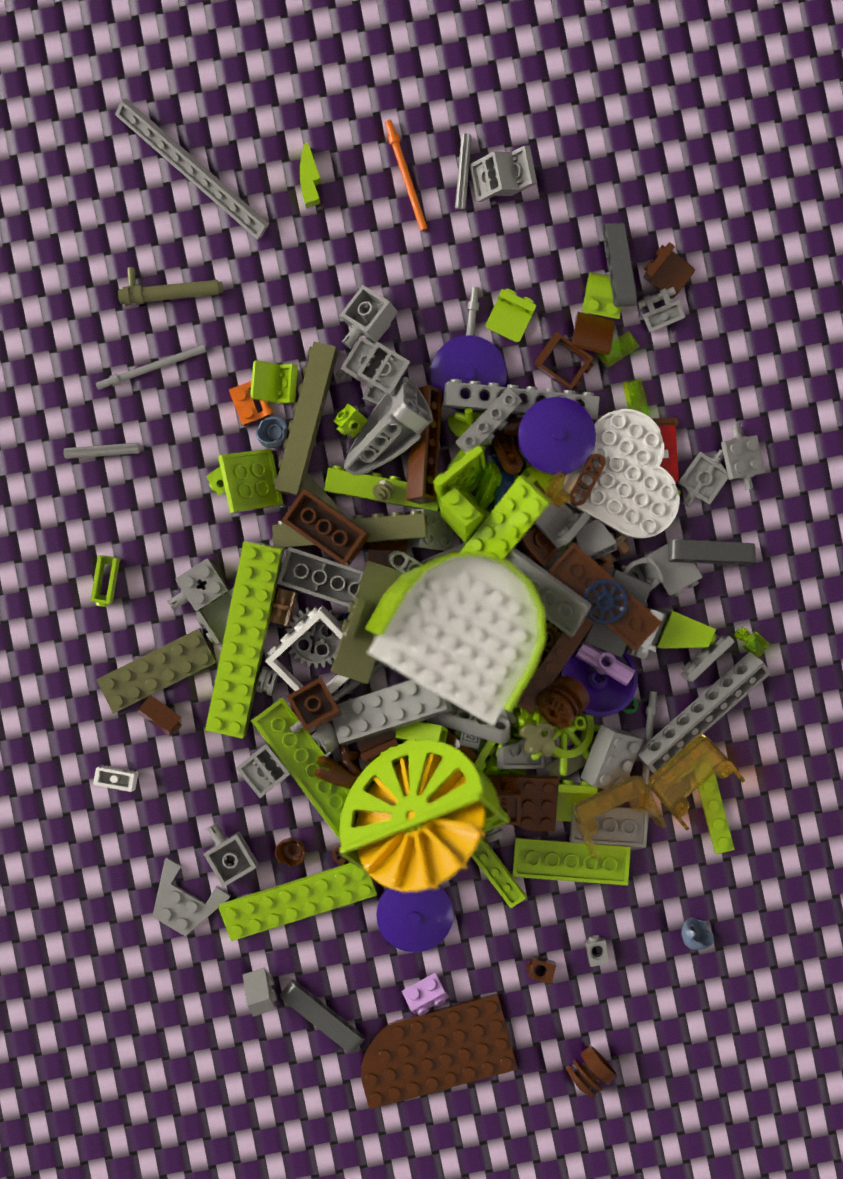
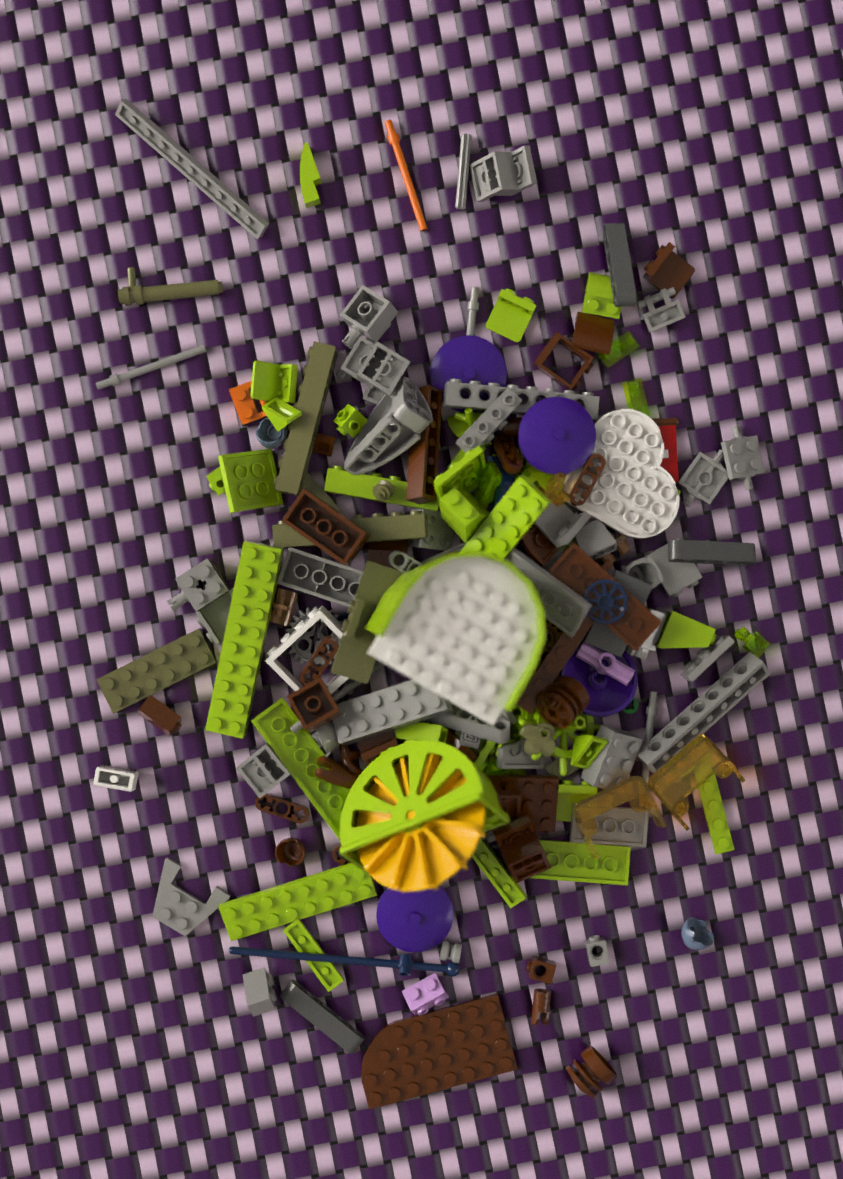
(102, 450): light grey axle -> none
(102, 560): lime window -> none
(219, 854): light grey brick -> none
(265, 679): light grey wheel -> none
(280, 413): none -> lime slope
(294, 818): none -> reddish brown beam
(305, 942): none -> lime plate
(319, 652): none -> reddish brown beam
(324, 444): none -> reddish brown plate
(404, 965): none -> dark blue bar
(454, 953): none -> light grey wheel
(521, 849): none -> reddish brown bracket
(541, 1004): none -> reddish brown hinge
(586, 750): none -> lime slope

